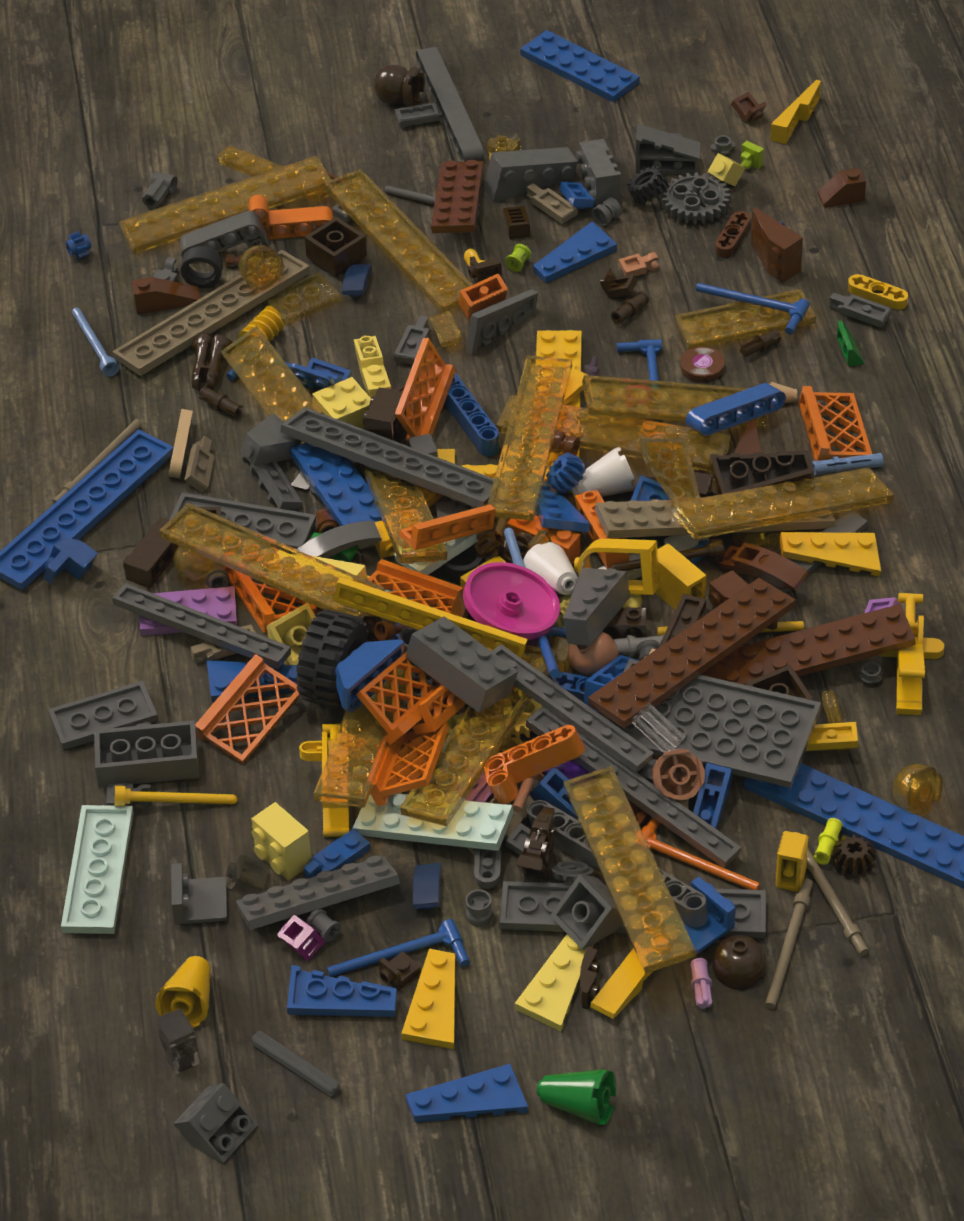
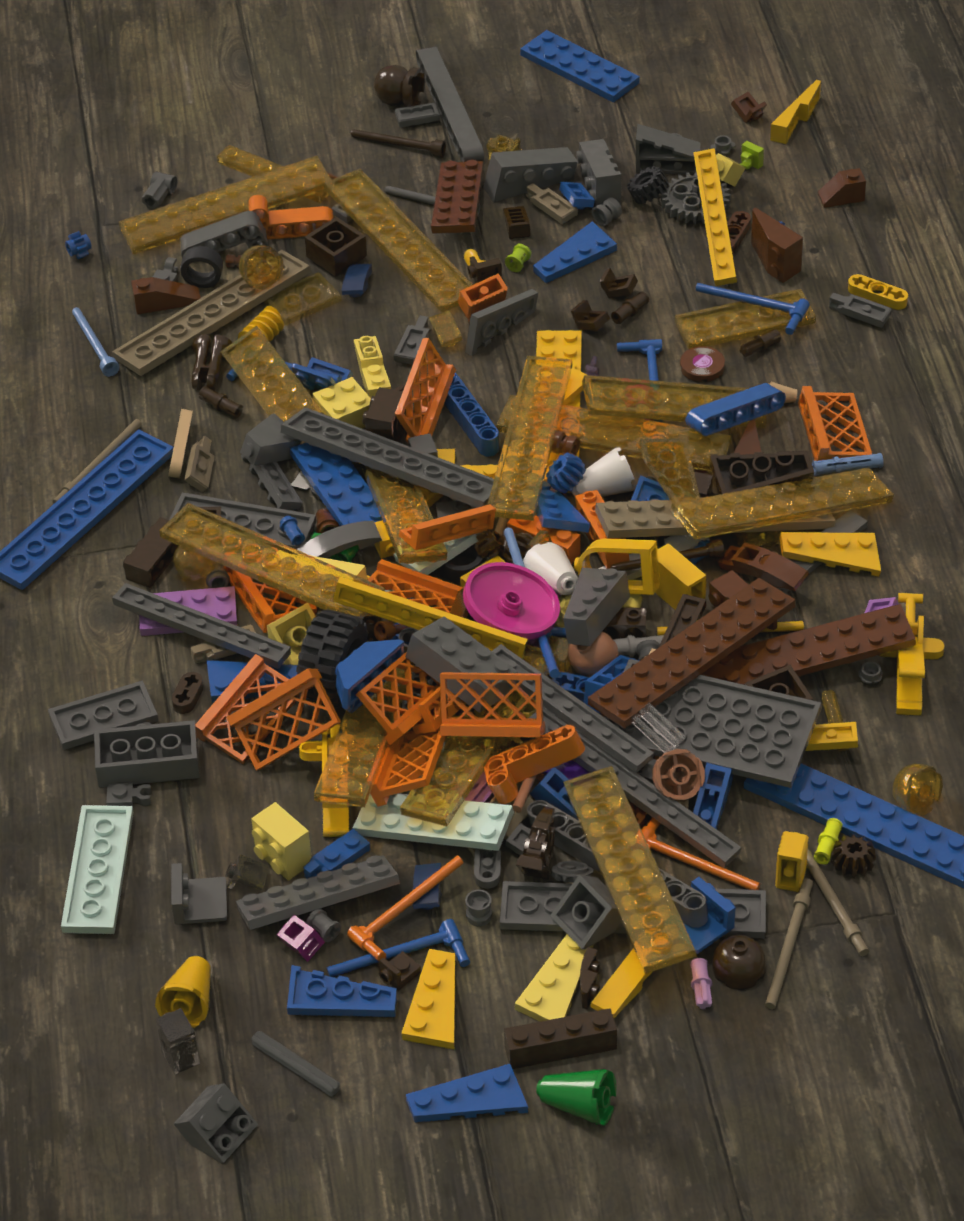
(69, 555): blue brick -> none
(124, 796): yellow piece -> none
(192, 693): none -> dark brown beam
(270, 702): none -> orange fence
(289, 526): none -> blue pin
(364, 936): none -> orange bar
(436, 147): none -> dark brown piece
(491, 726): none -> orange fence
(560, 1038): none -> dark brown brick
(588, 319): none -> dark brown bracket
(638, 265): nougat plate -> none
(715, 217): none -> yellow plate
(848, 345): green slope -> none

